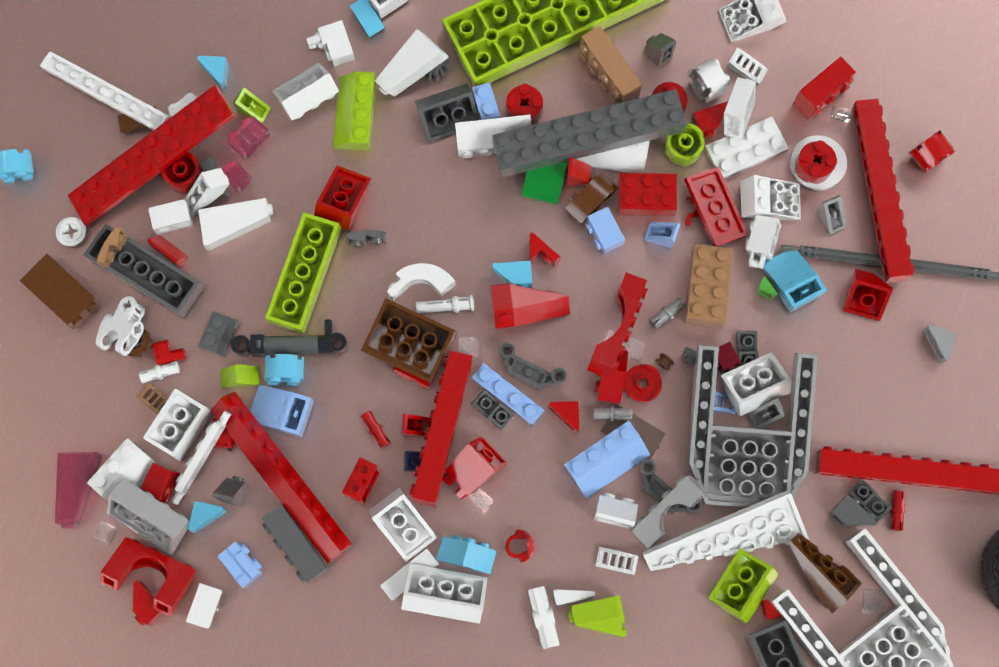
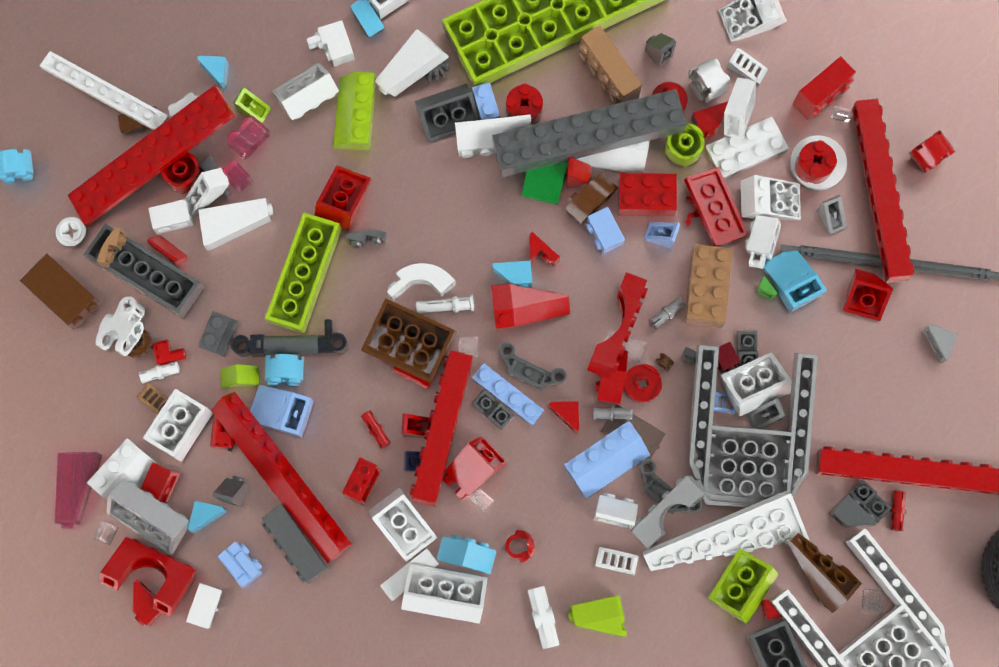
(195, 463): white plate -> none
(569, 596): white slope -> none

